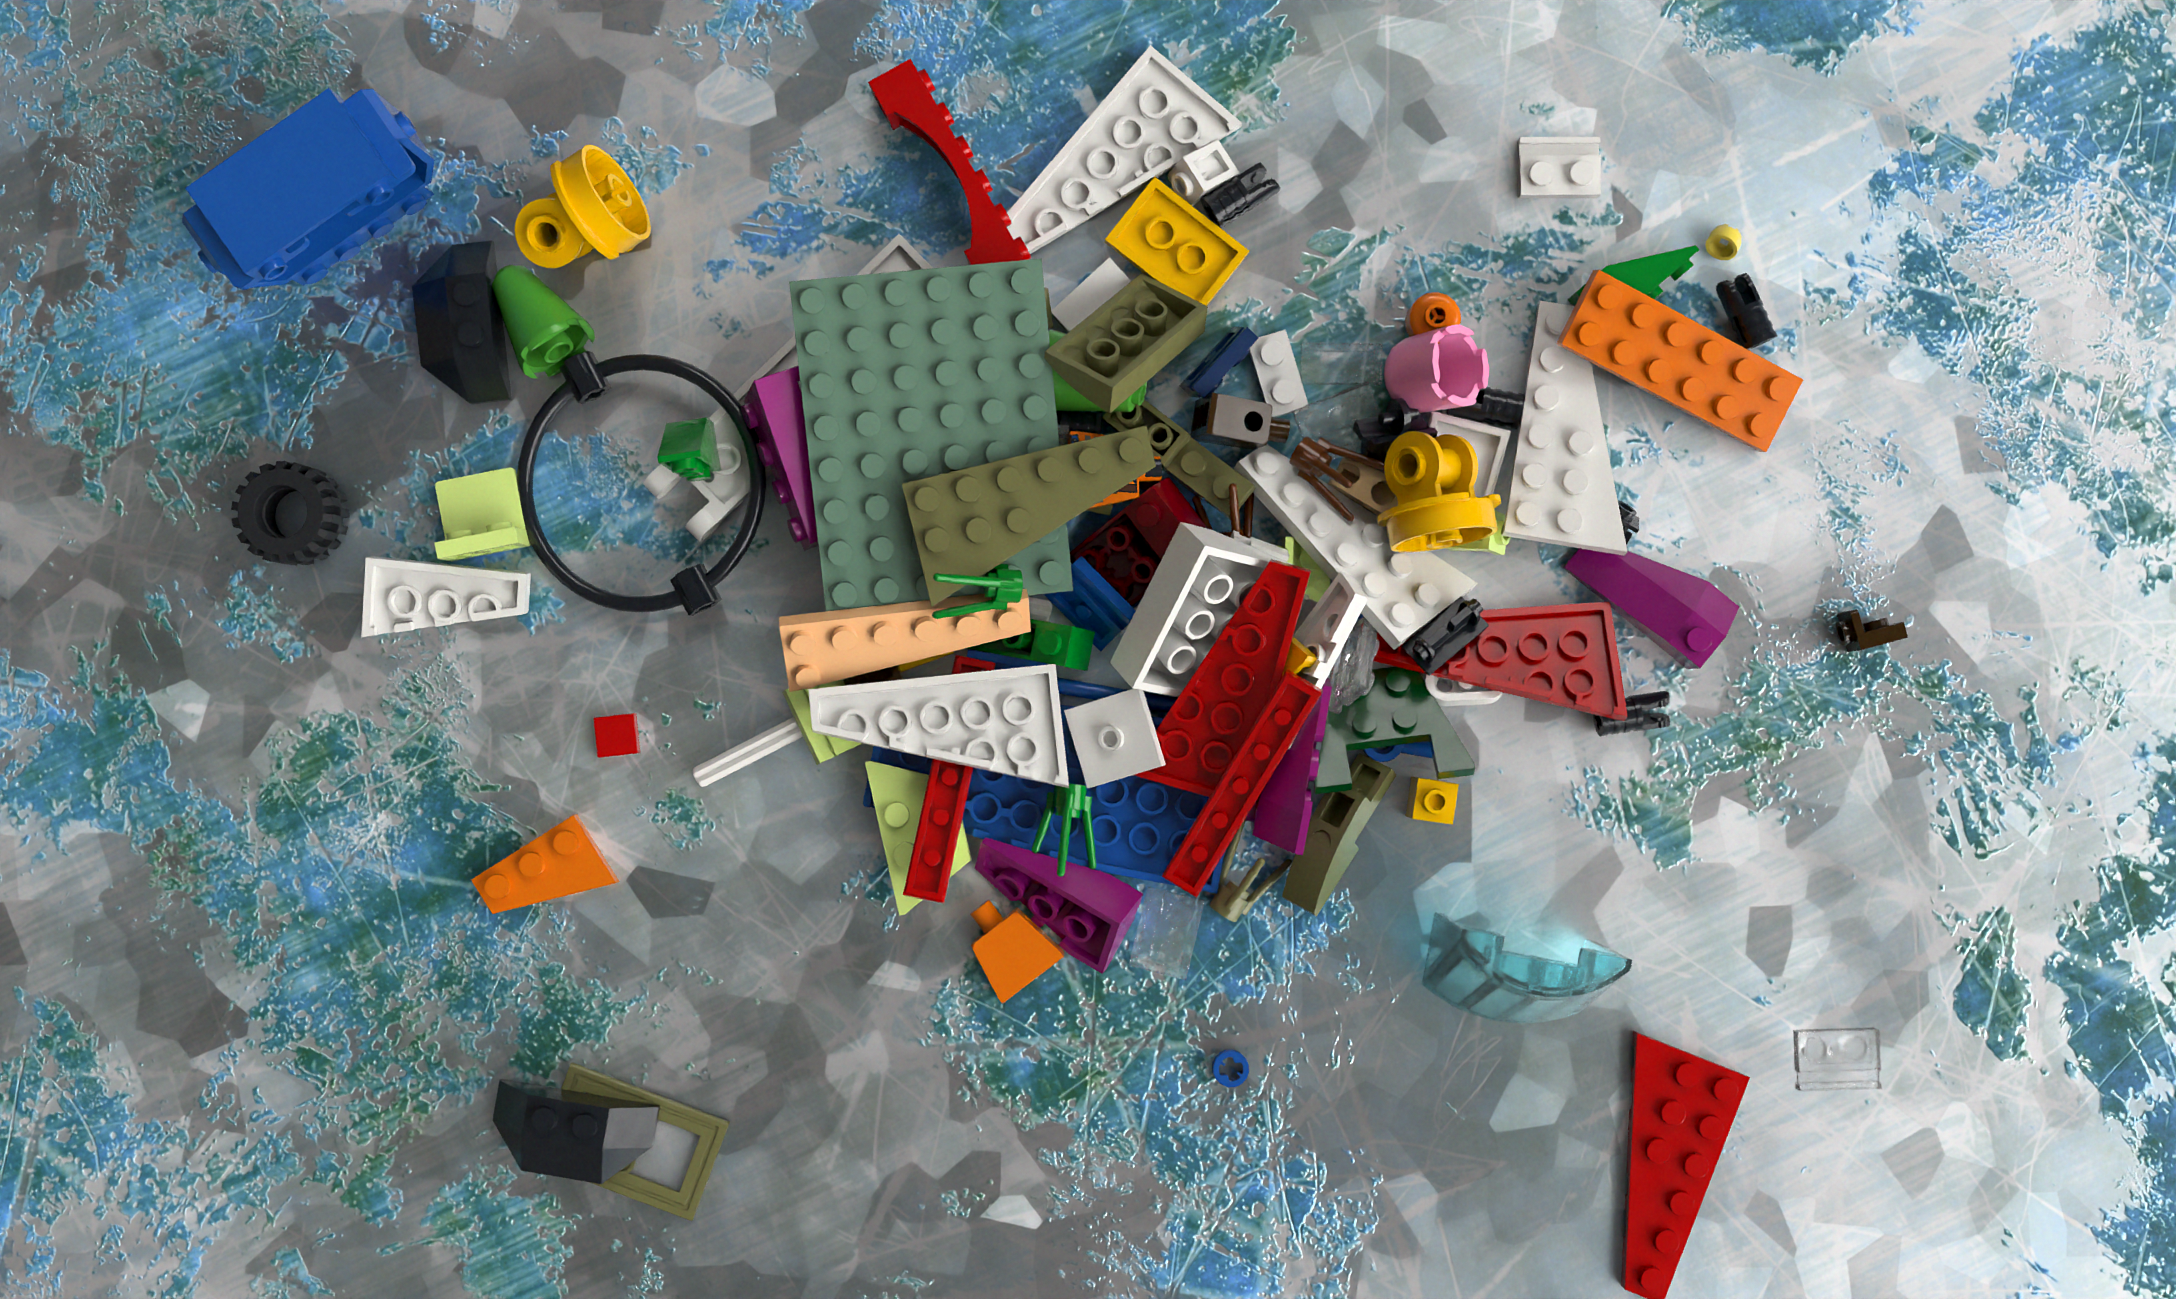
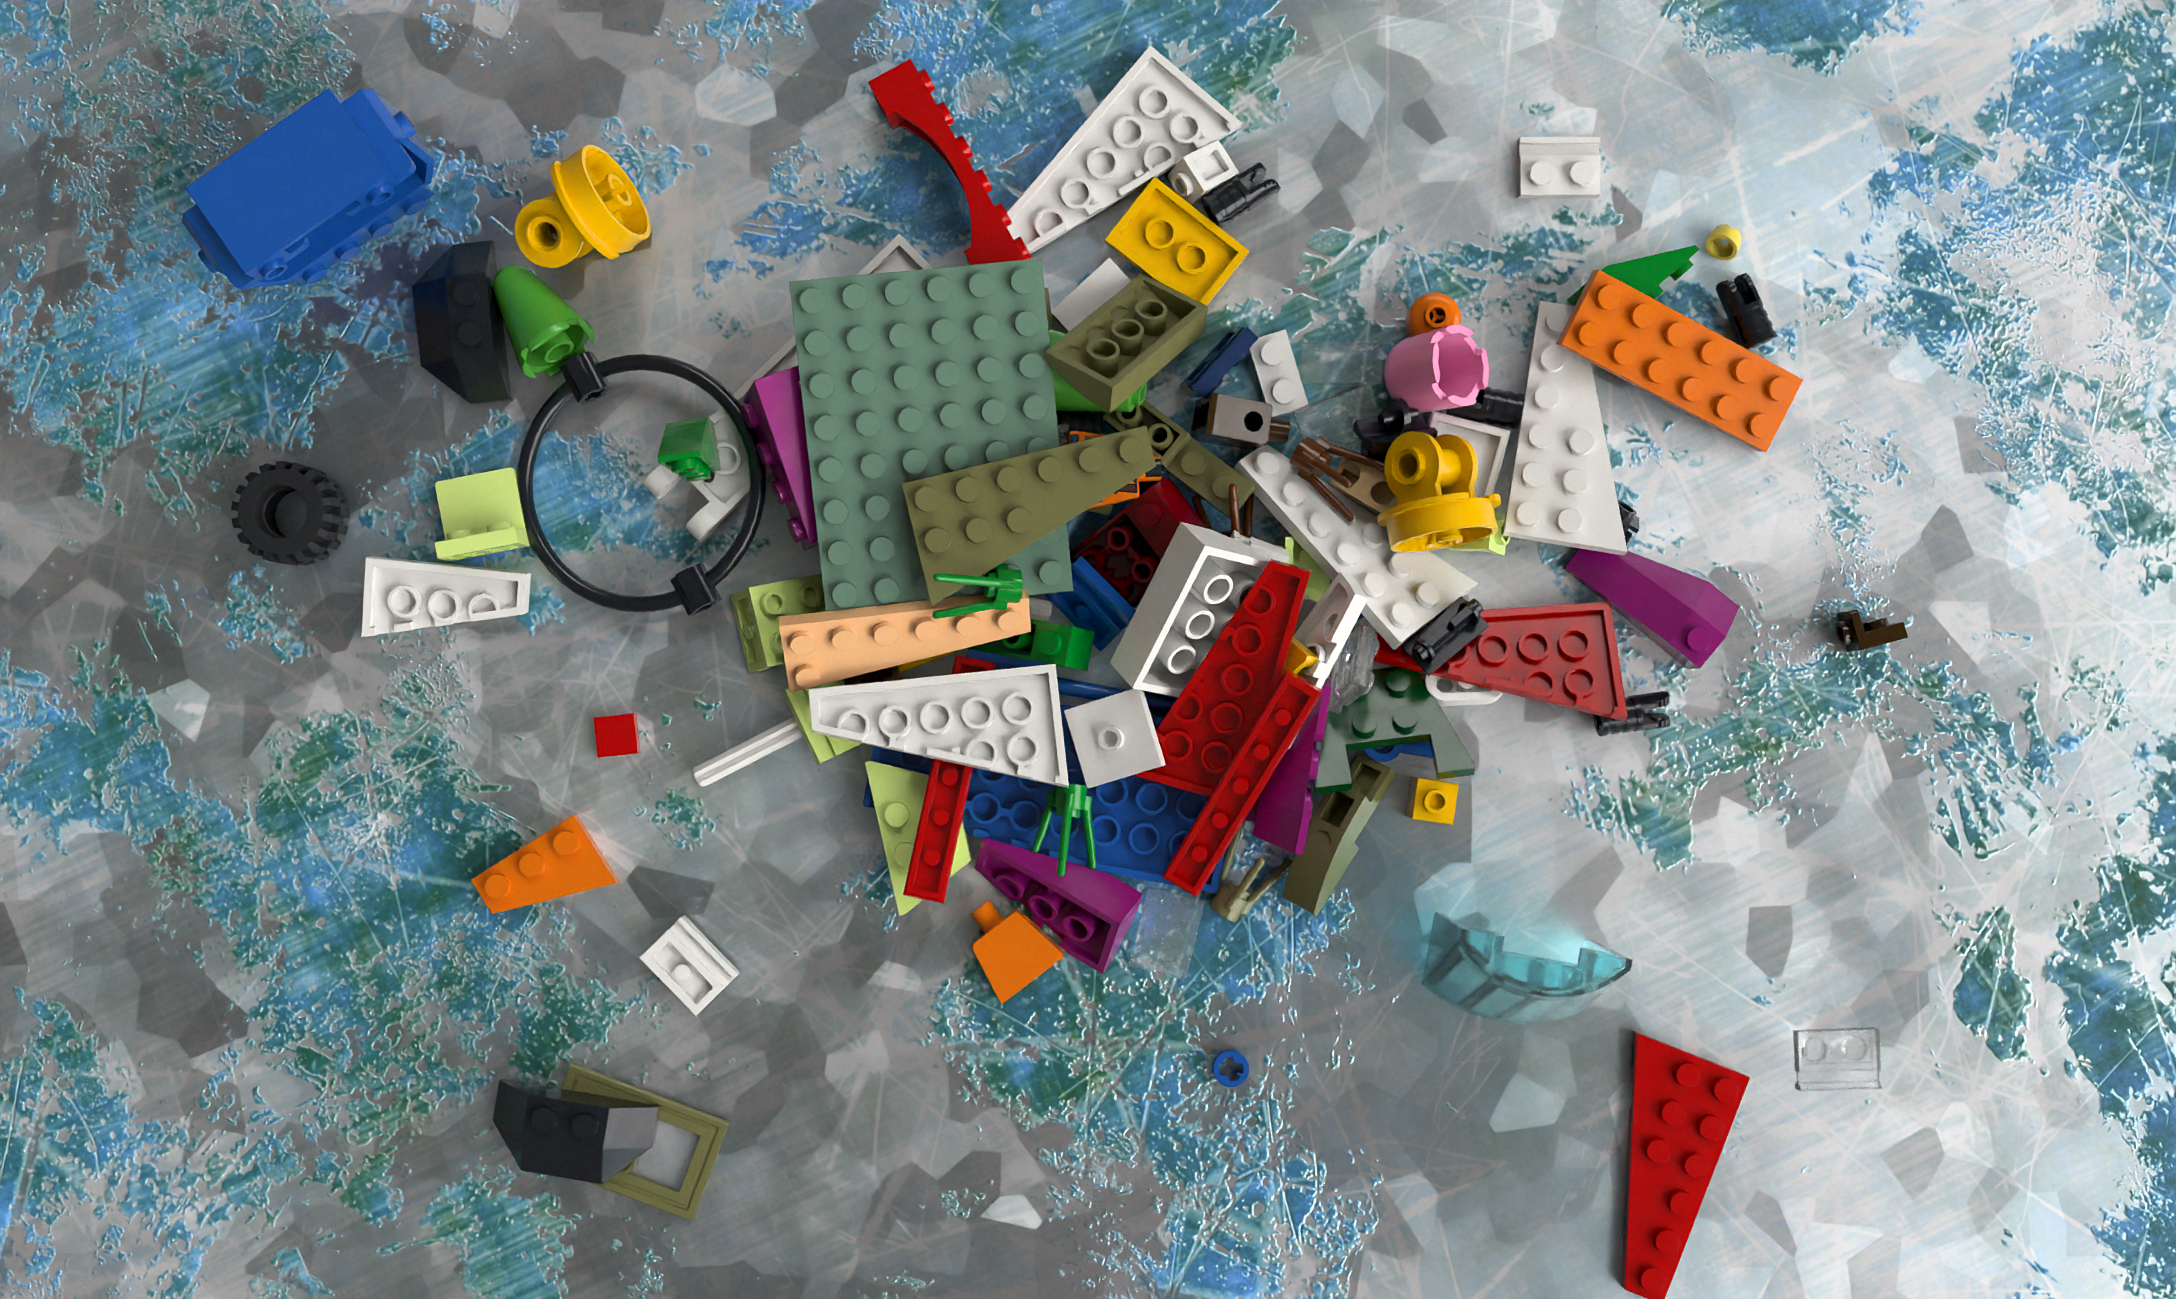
(689, 965): none -> white plate
(758, 615): none -> yellowish green bracket

